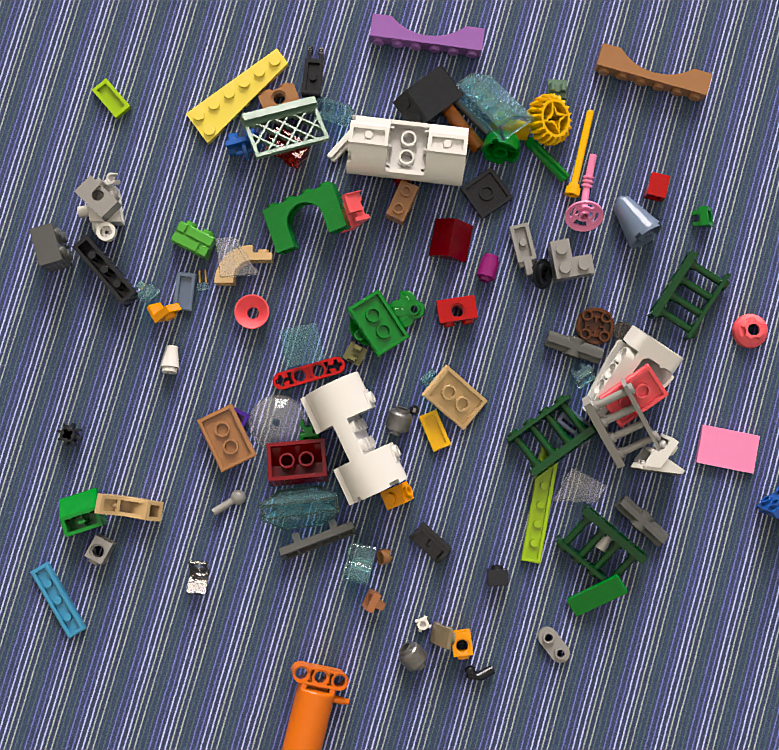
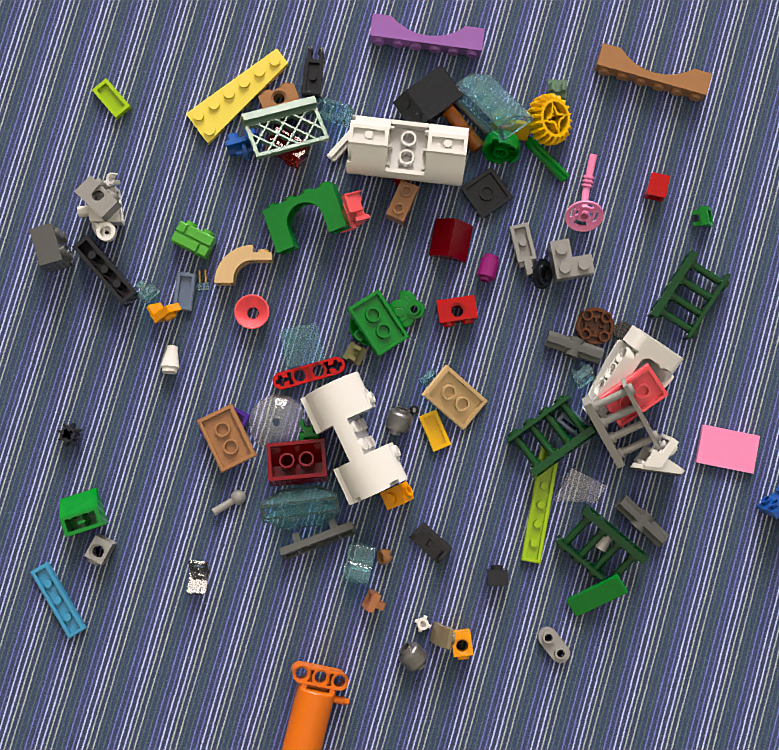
(129, 507): tan arch -> none
(232, 259): clear wing -> none
(479, 674): black arm -> none
(572, 188): yellow piece -> none
(635, 222): sand blue cone -> none
(741, 334): coral piece -> none

